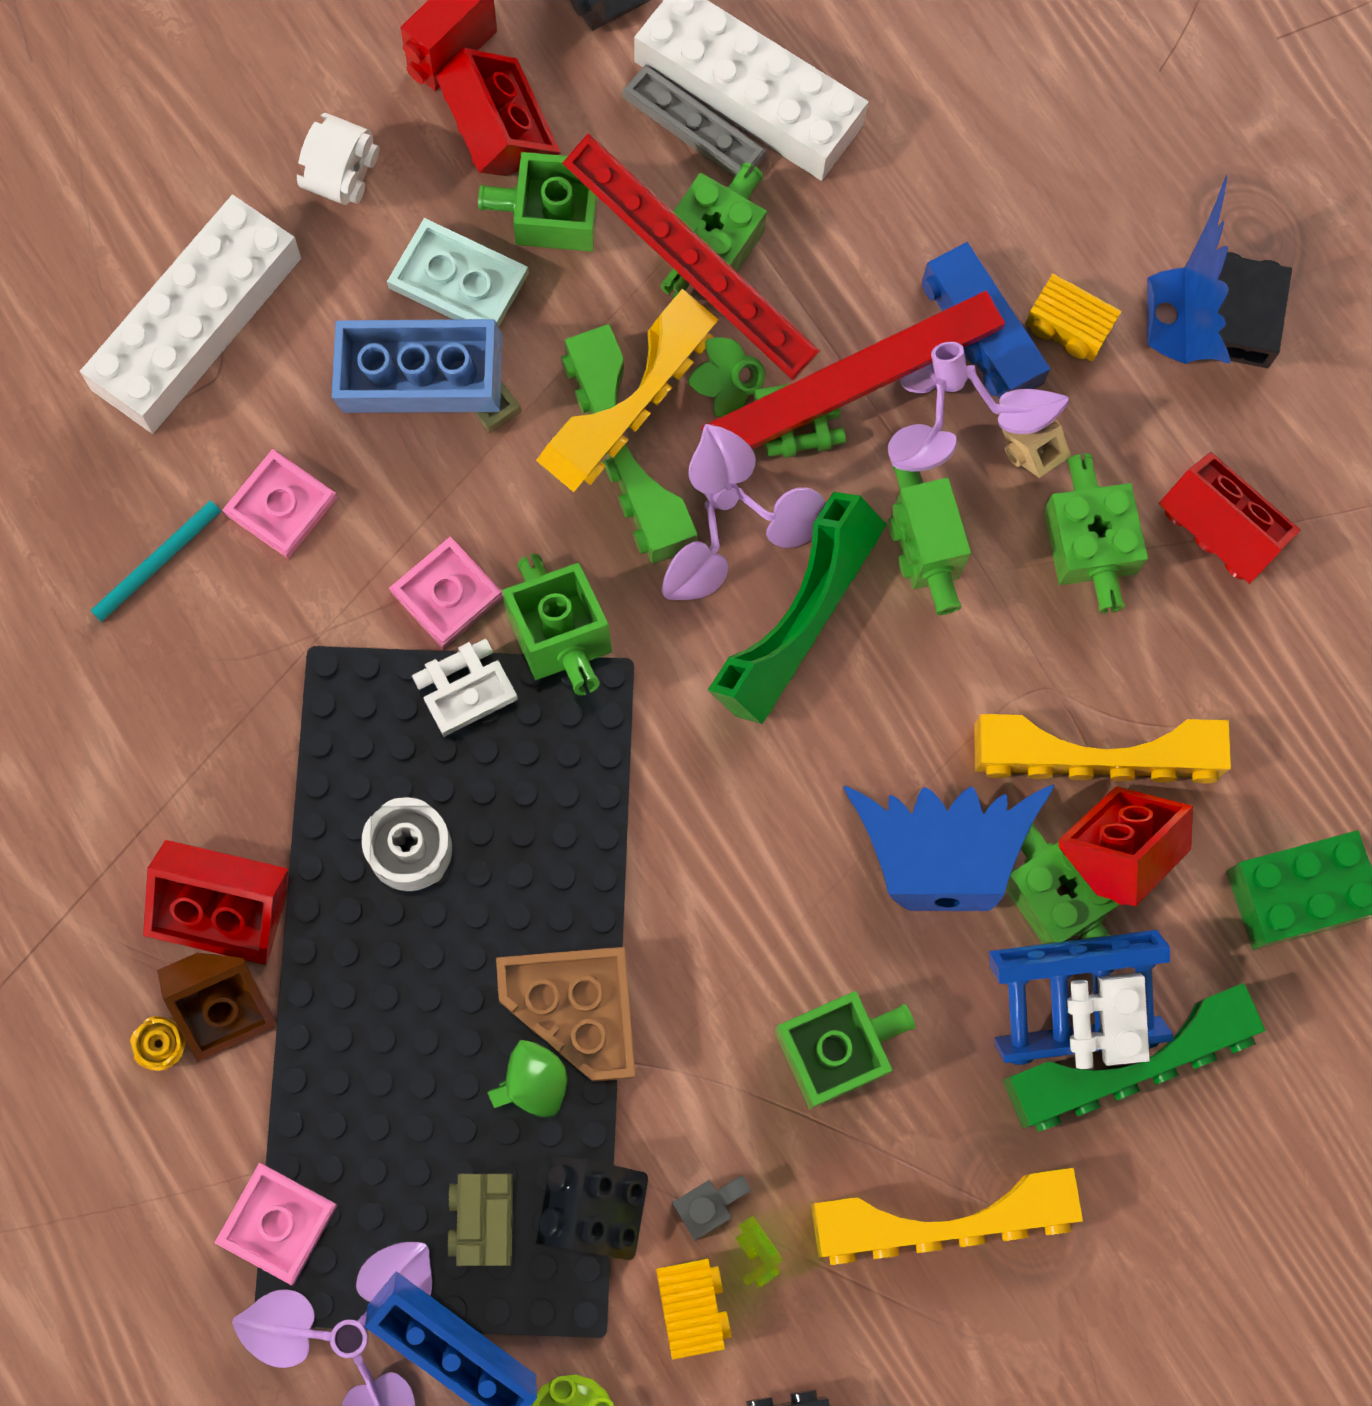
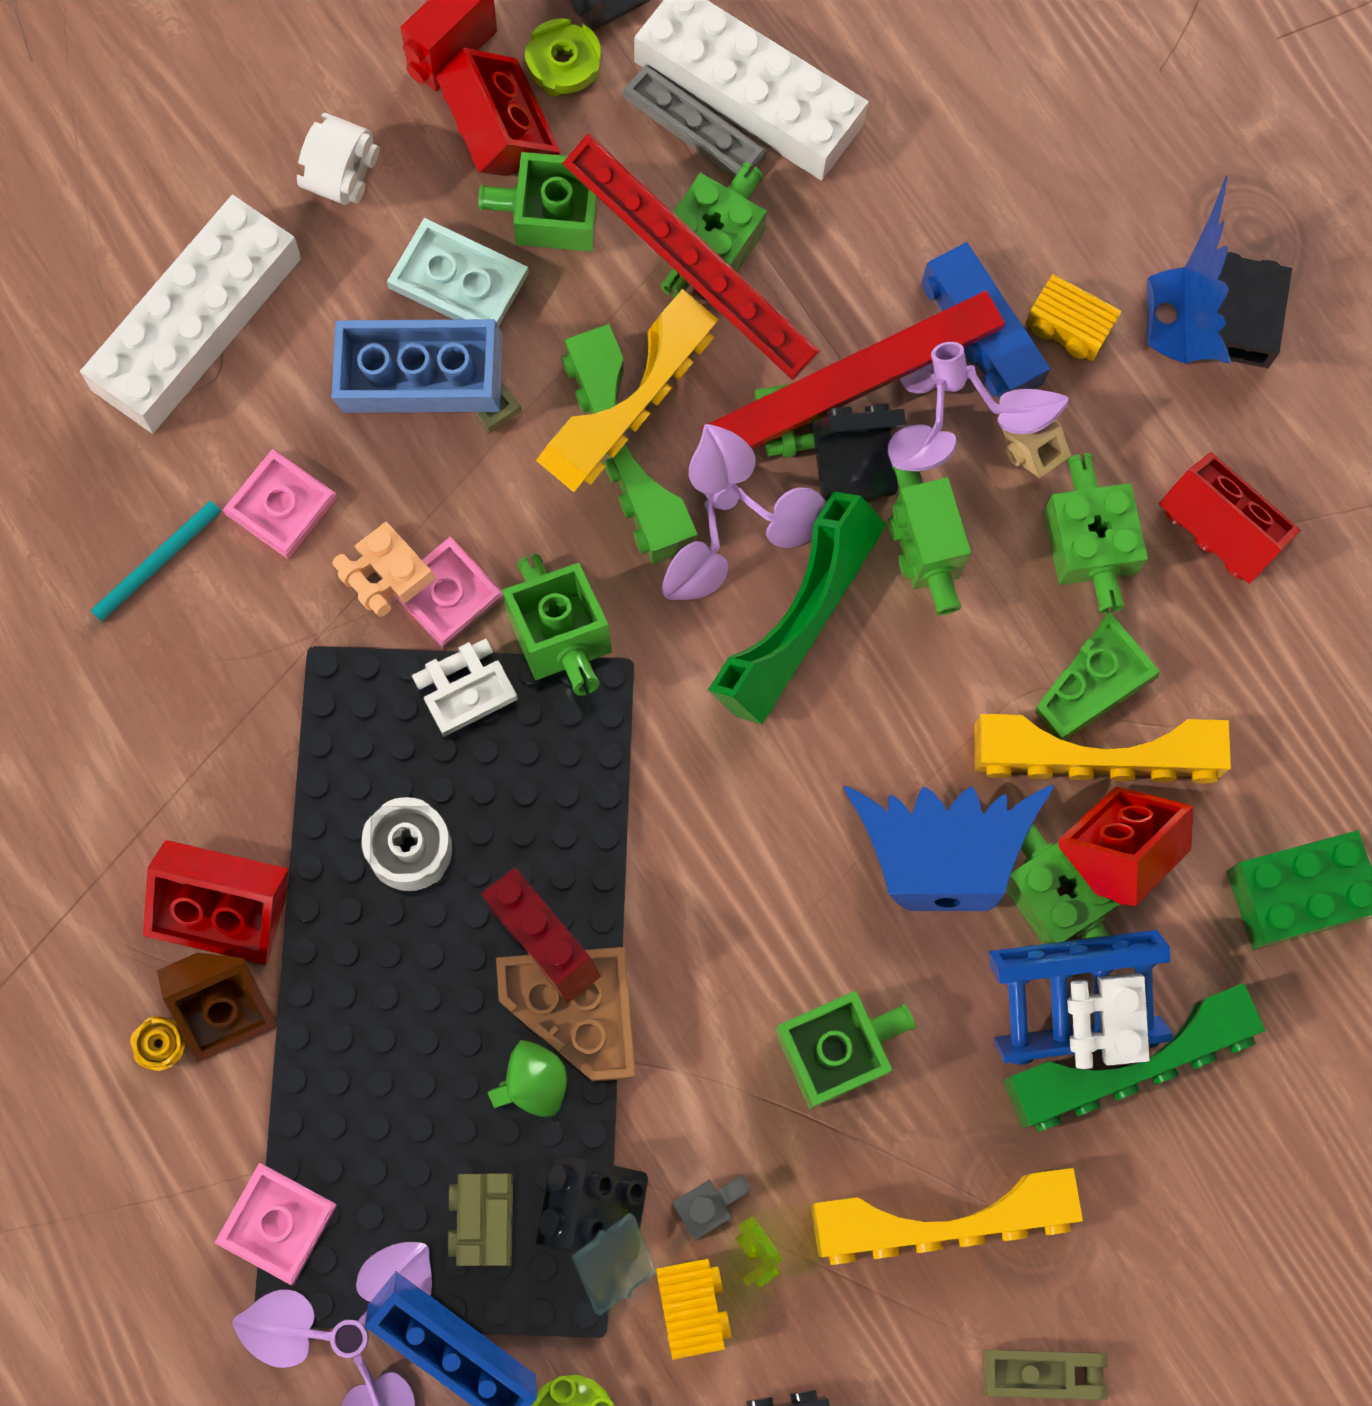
(392, 561): none -> light nougat plate
(541, 934): none -> dark red arch
(567, 76): none -> lime plate
(614, 1264): none -> clear light blue piece
(721, 377): bright green plate -> none
(855, 451): none -> black bracket
(1043, 1374): none -> olive plate
(1097, 680): none -> bright green wing

